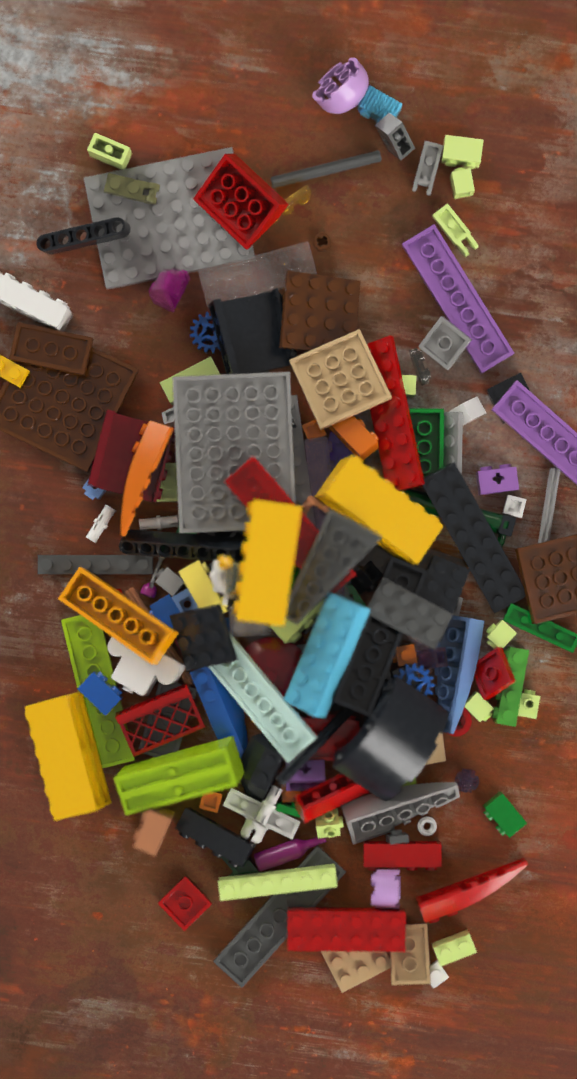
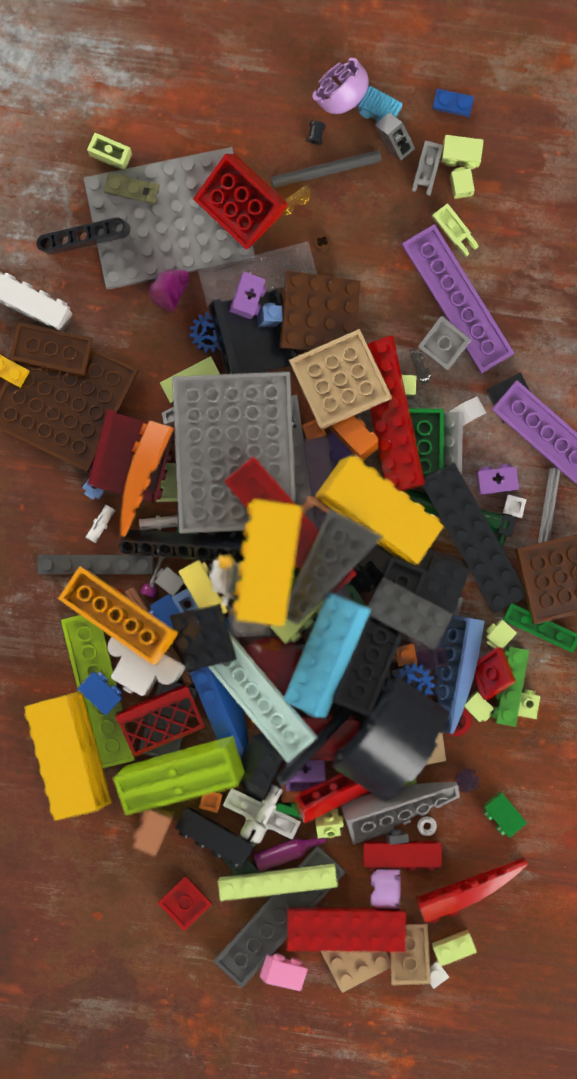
(248, 284): none -> medium lavender brick
(269, 315): none -> medium blue brick
(283, 972): none -> bright pink brick
(316, 132): none -> black bush
(453, 102): none -> blue plate

